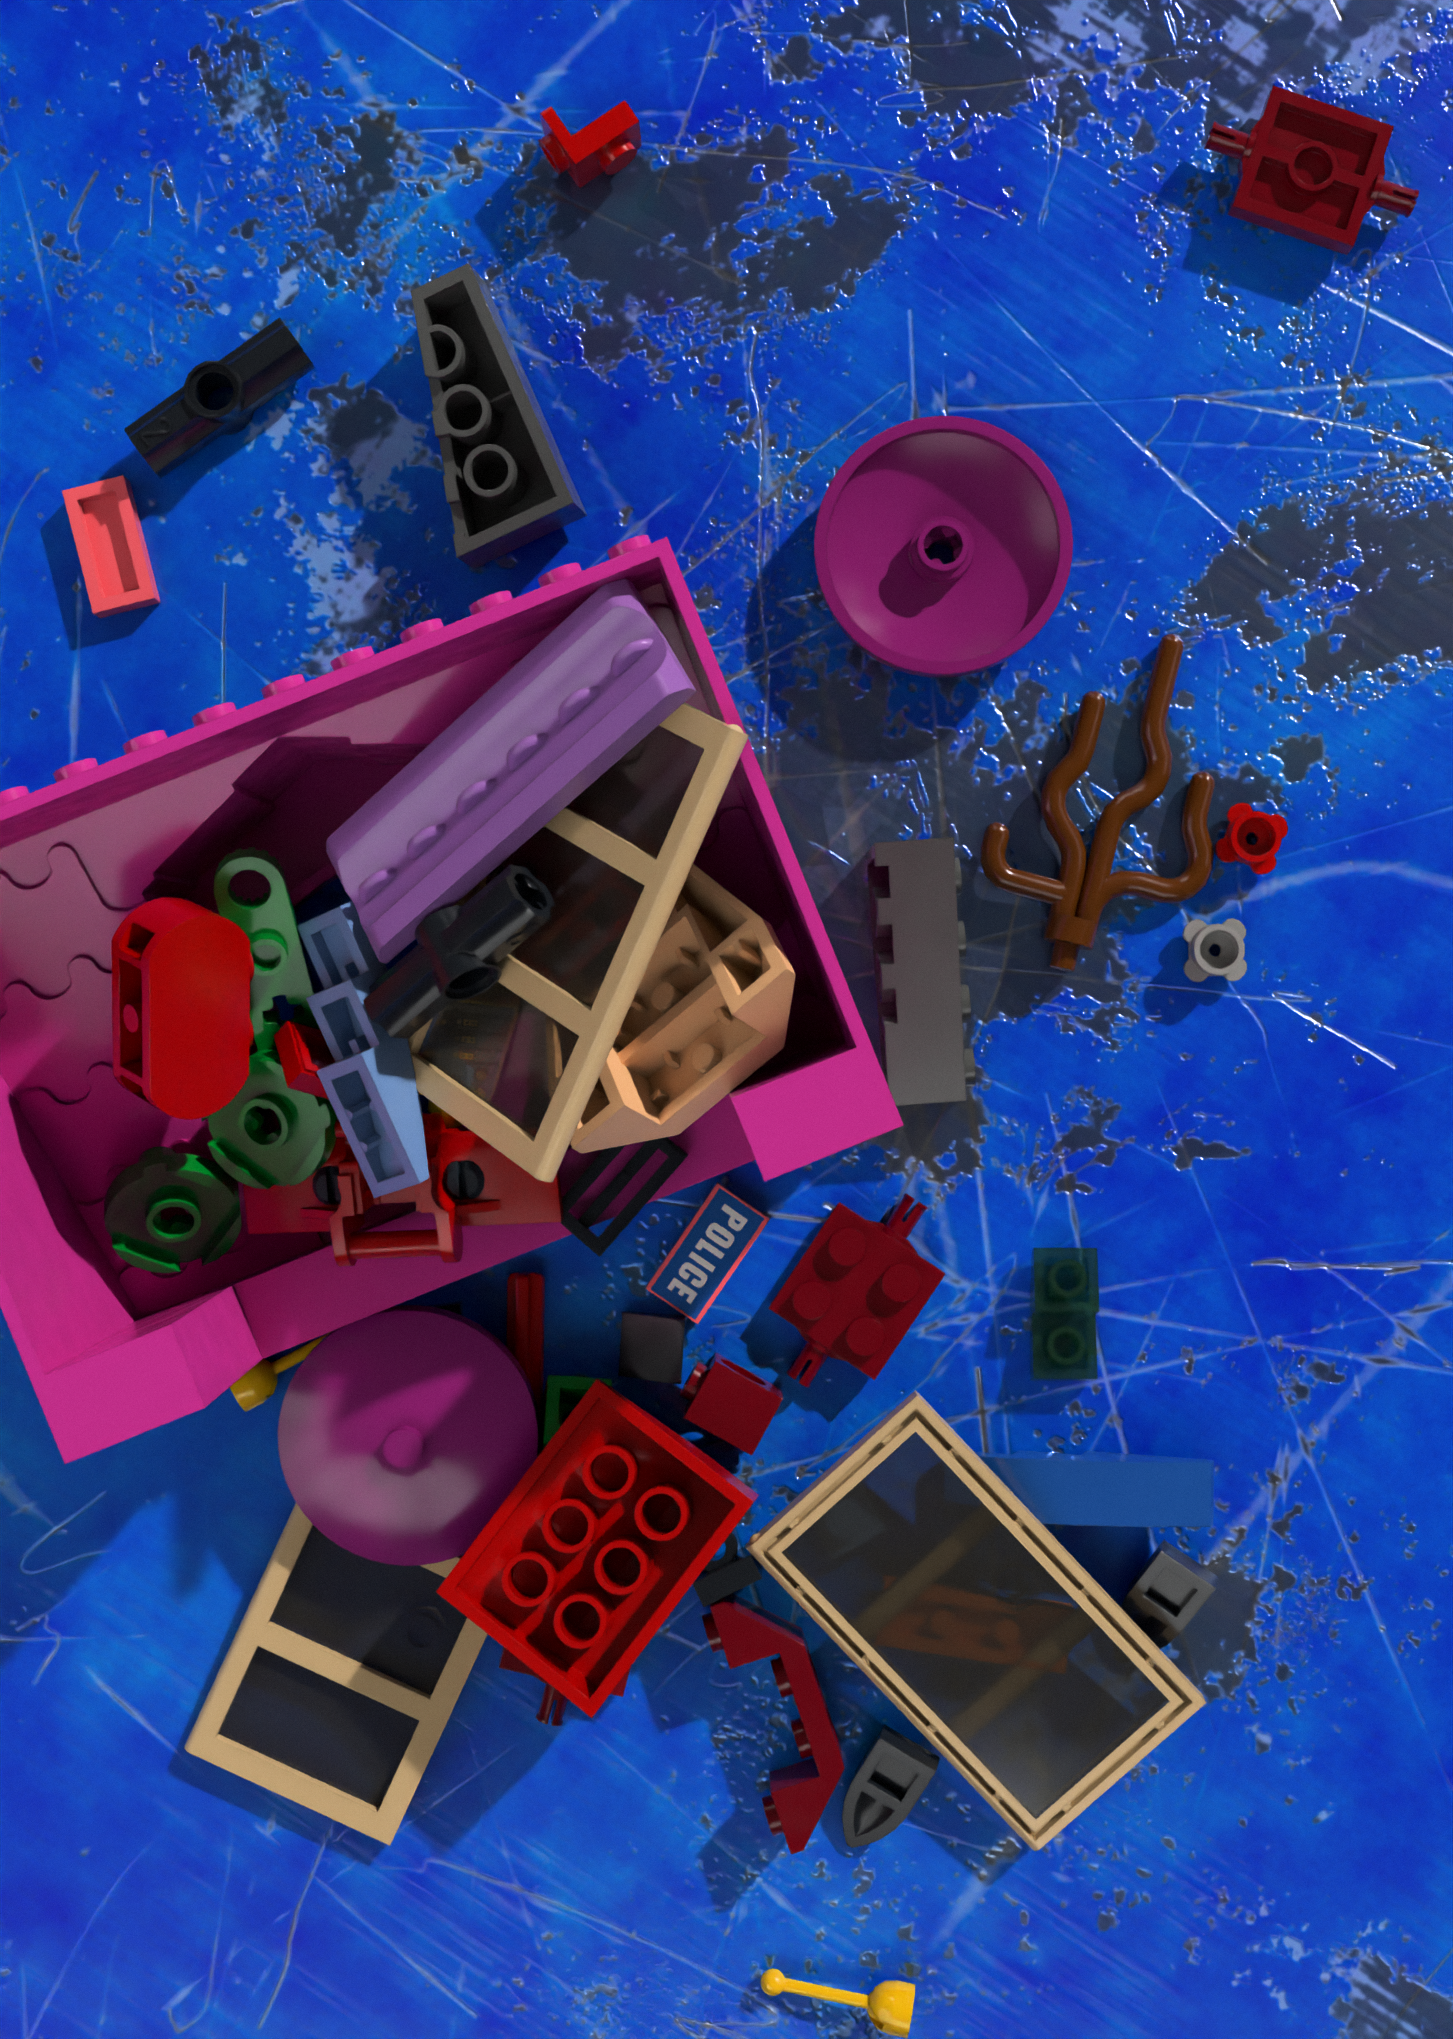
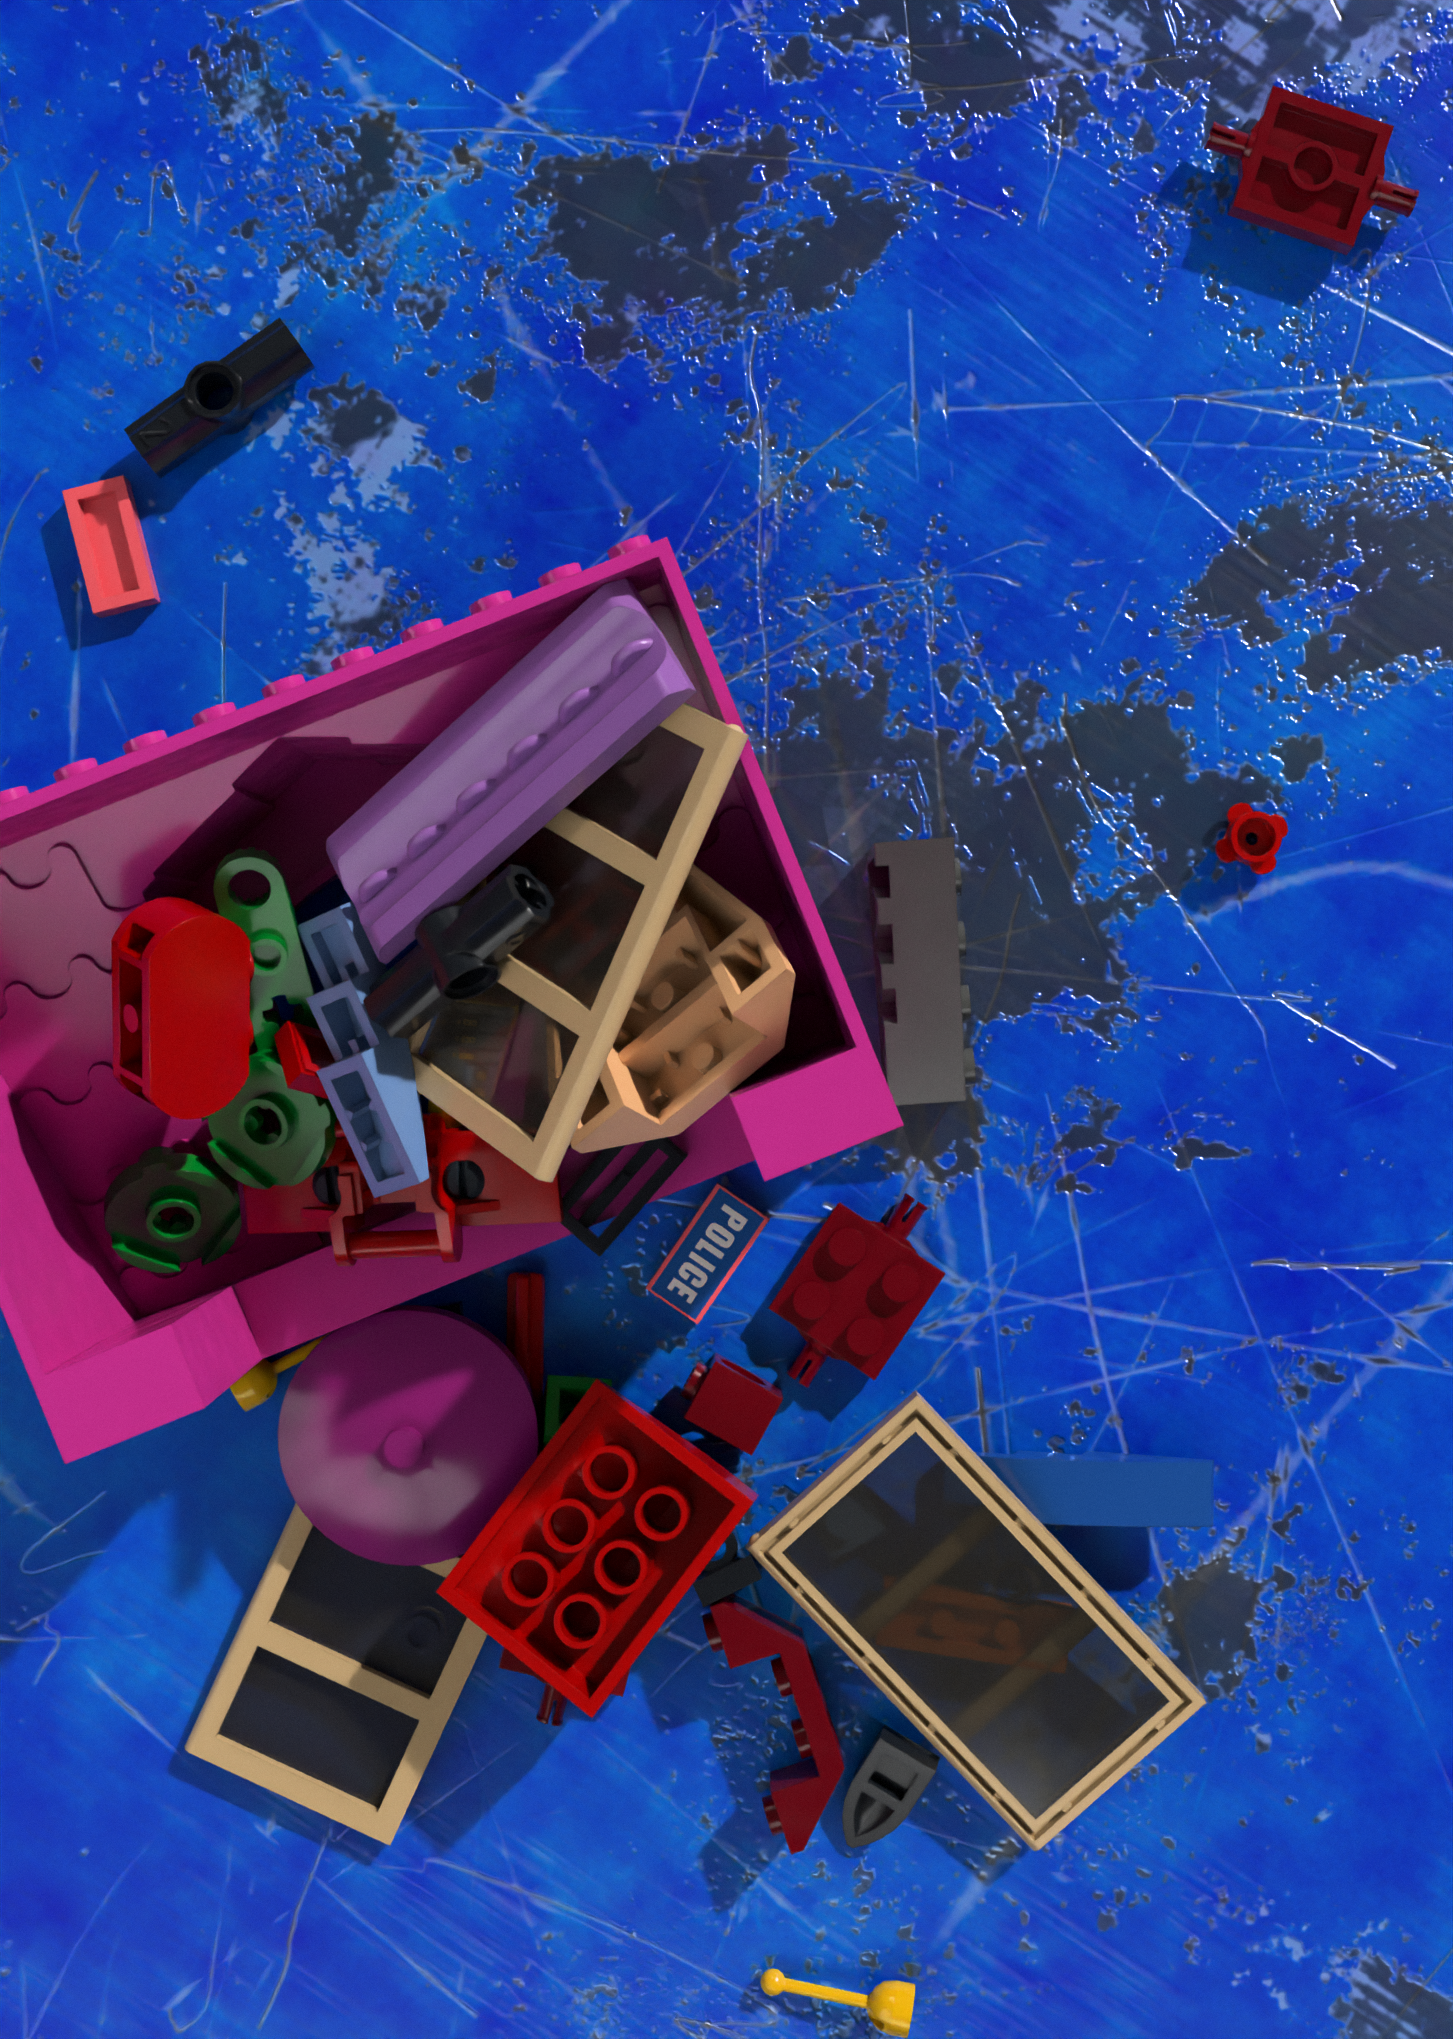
(493, 438): dark grey wedge -> none
(597, 148): red bracket -> none
(652, 1346): black slope -> none
(955, 488): magenta dish -> none
(1063, 1314): slope -> none
(1086, 889): reddish brown plant -> none
(1167, 1593): black plate -> none
(1228, 937): light grey plate -> none

